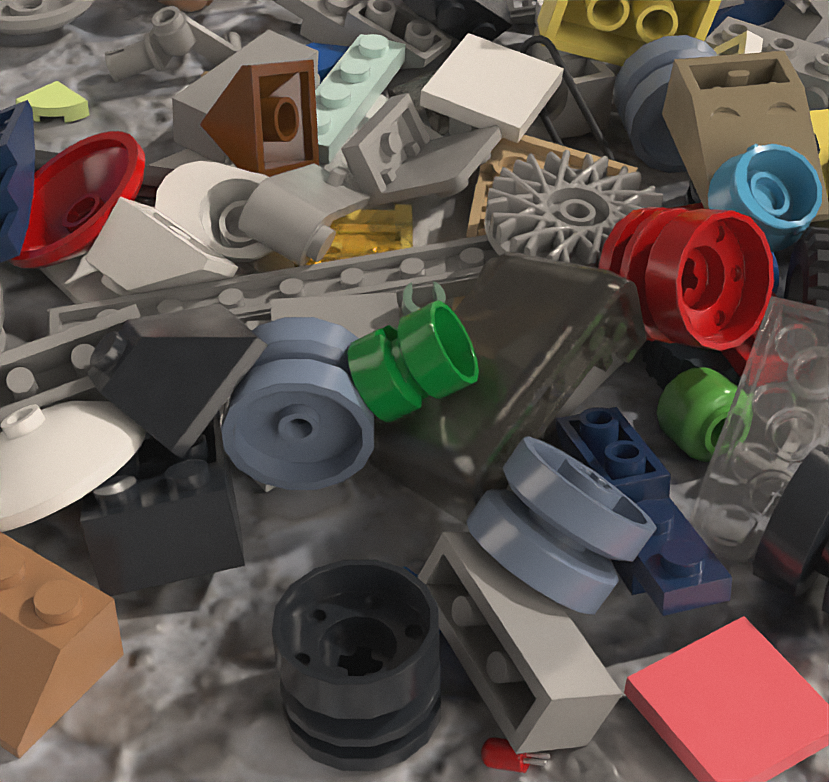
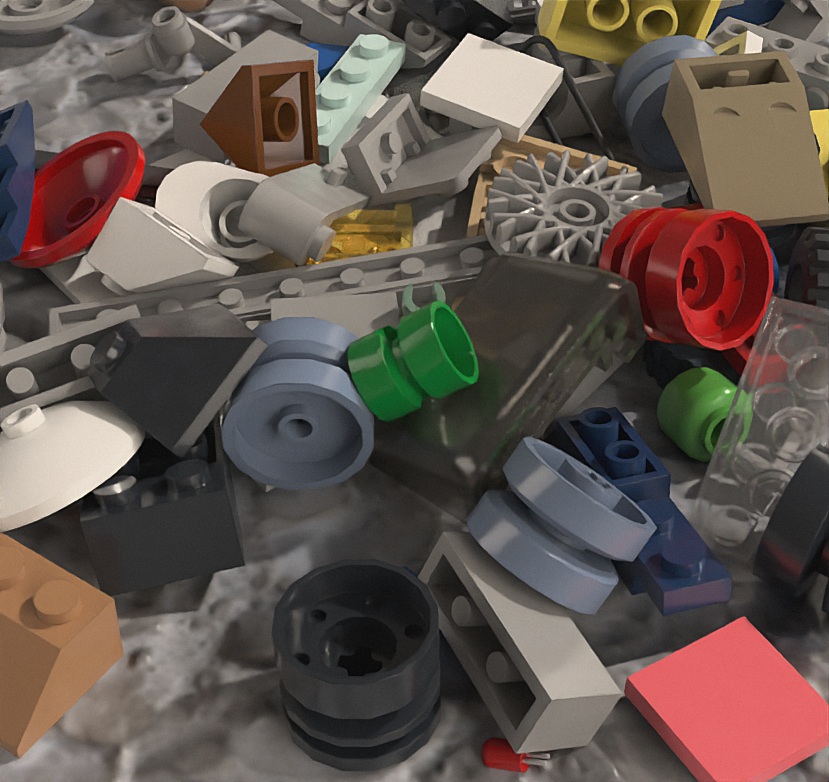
(56, 101): yellowish green tile -> none
(772, 188): dark azure piece -> none

